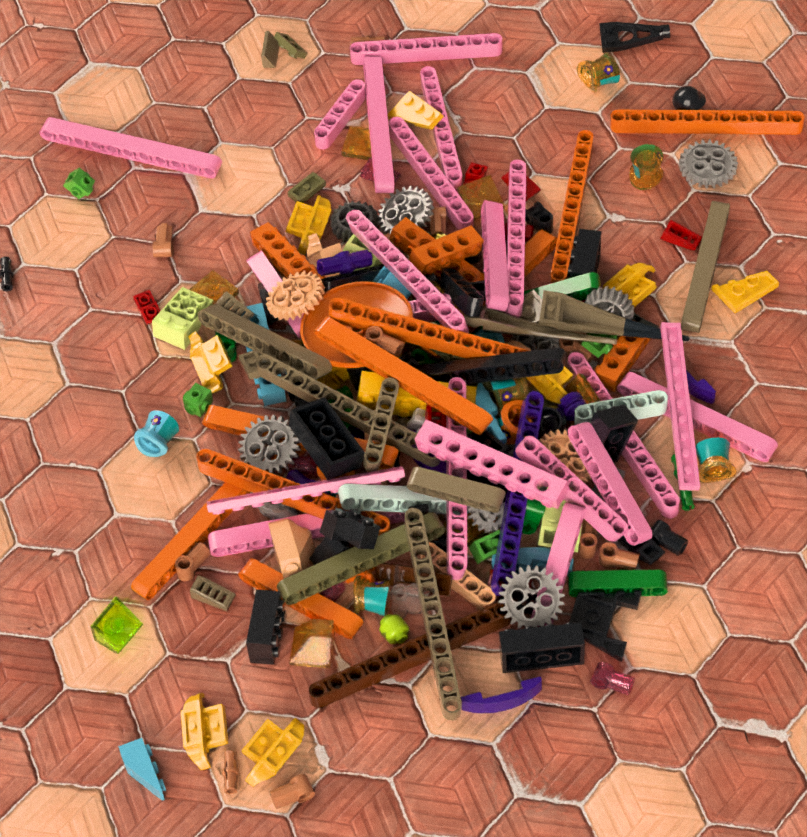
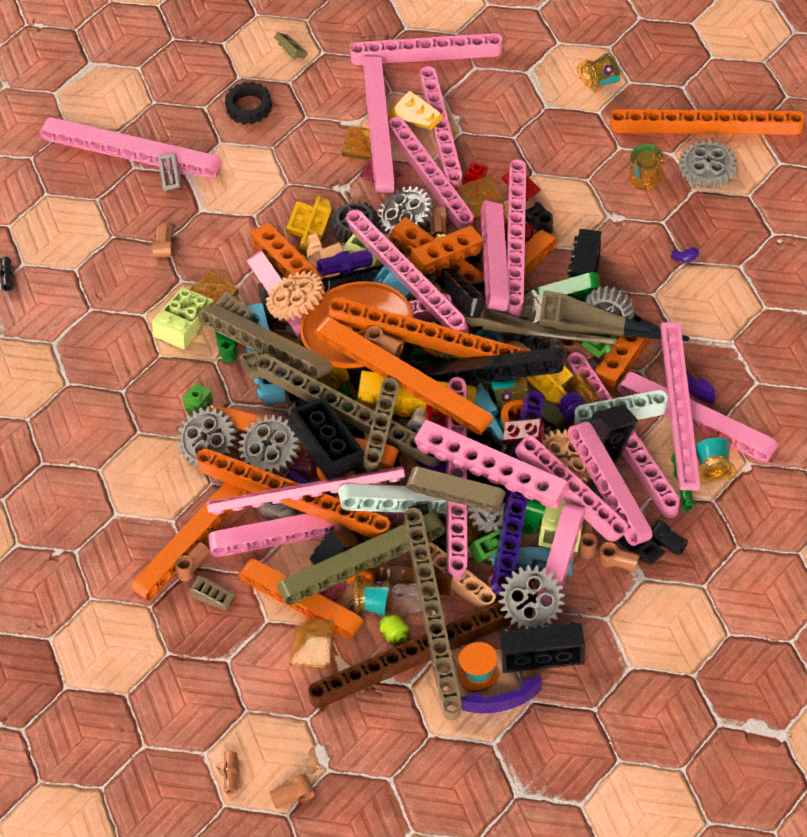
(79, 183): bright green brick -> none
(115, 626): clear neon green slope -> none
(139, 766): medium azure slope -> none
(146, 306): red slope -> none
(156, 433): medium azure hat -> none
(172, 186): none -> light grey tile
(200, 422): none -> light grey gear
(202, 729): yellow plate -> none
(209, 360): yellow plate -> none
(248, 116): none -> black tyre
(265, 627): black brick -> none
(269, 51): dark tan slope -> none
(272, 748): yellow plate -> none
(291, 546): light nougat slope -> none
(307, 188): olive plate -> none
(340, 114): bright pink beam -> none
(350, 527): black brick -> none
(478, 667): none -> orange hat
(517, 430): none -> plate
(551, 420): black helmet -> none
(572, 206): orange beam -> none
(596, 613): black wing -> none
(607, 677): clear pink piece -> none
(610, 581): green beam -> none
(611, 42): black plate -> none
(633, 282): yellow plate -> none
(674, 239): red slope -> none
(686, 256): none -> dark purple arm
(688, 98): black helmet -> none
(705, 267): dark tan beam -> none
(744, 292): yellow wing -> none

